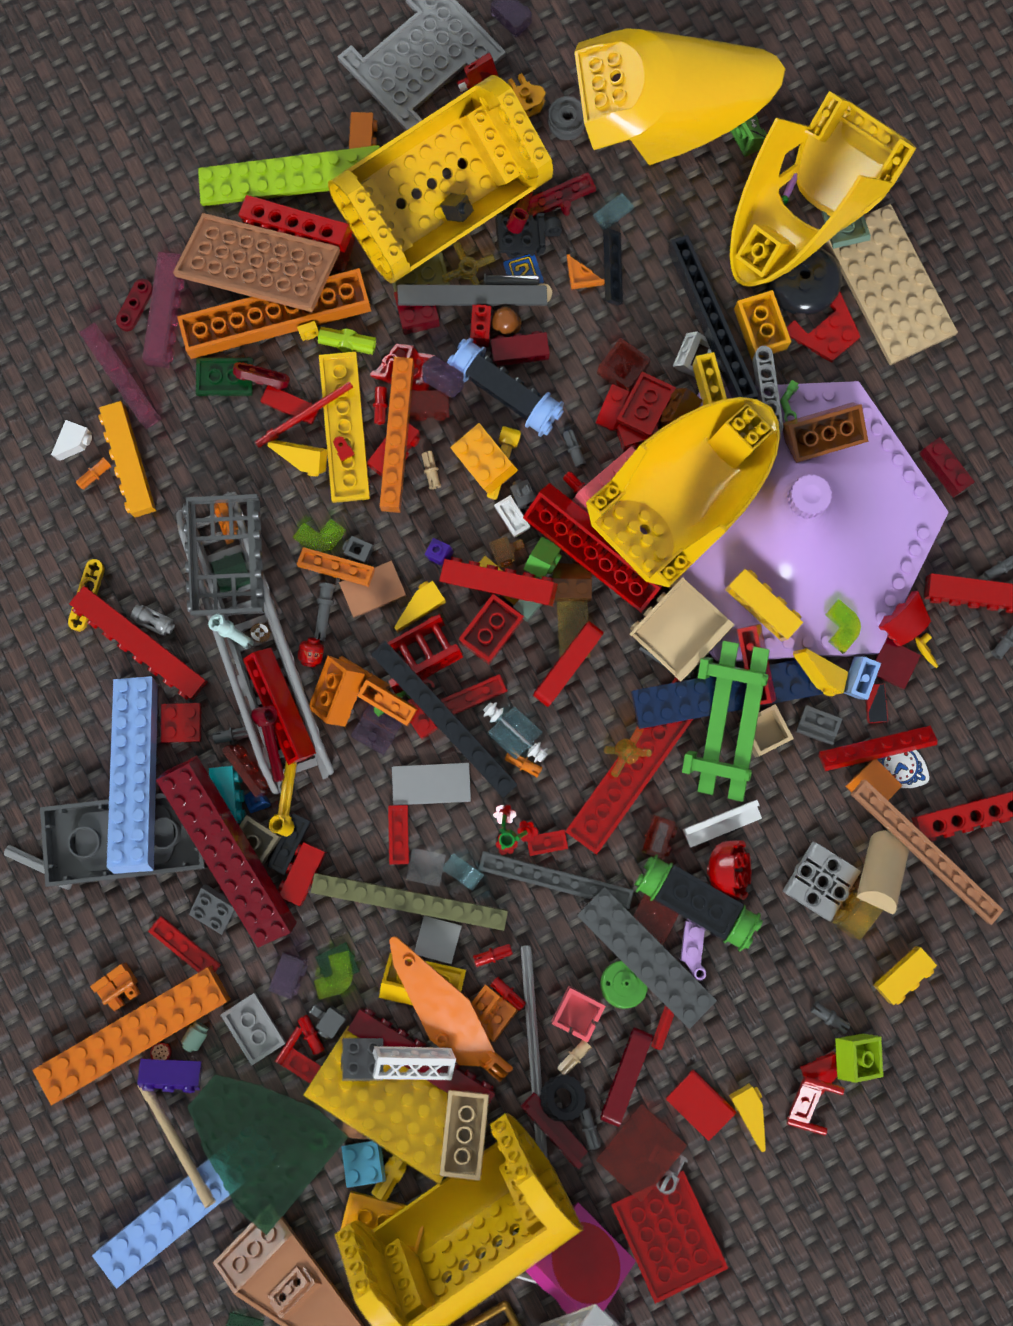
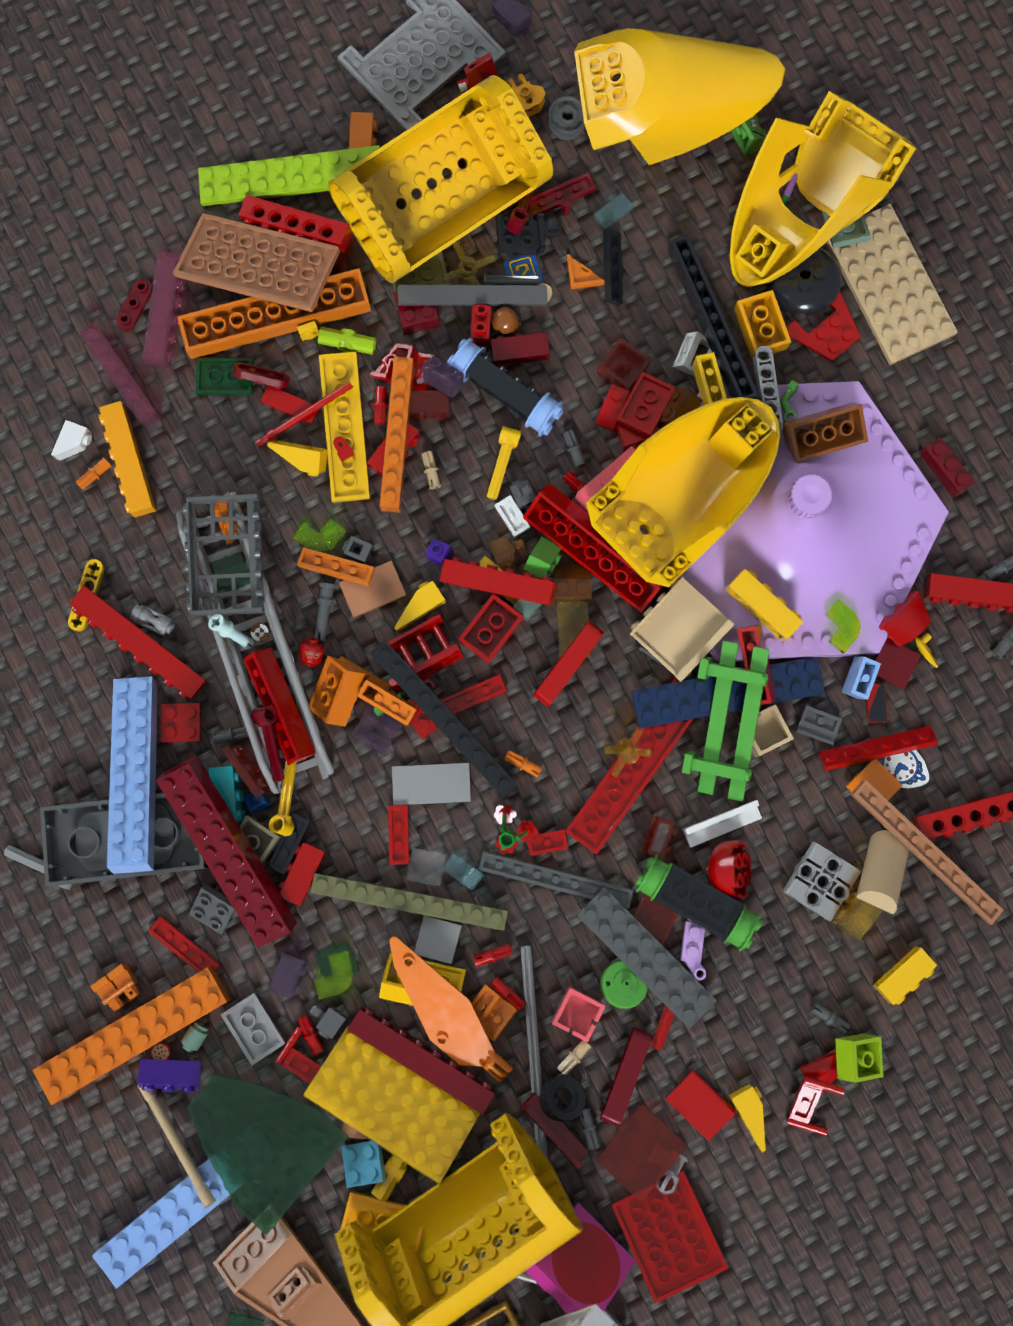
(358, 1059): dark grey plate -> none
(415, 1058): white fence -> none
(456, 207): black brick -> none
(464, 1135): tan brick -> none
(484, 458): light orange brick -> none
(515, 732): clear light blue plate -> none
(822, 673): yellow slope -> none

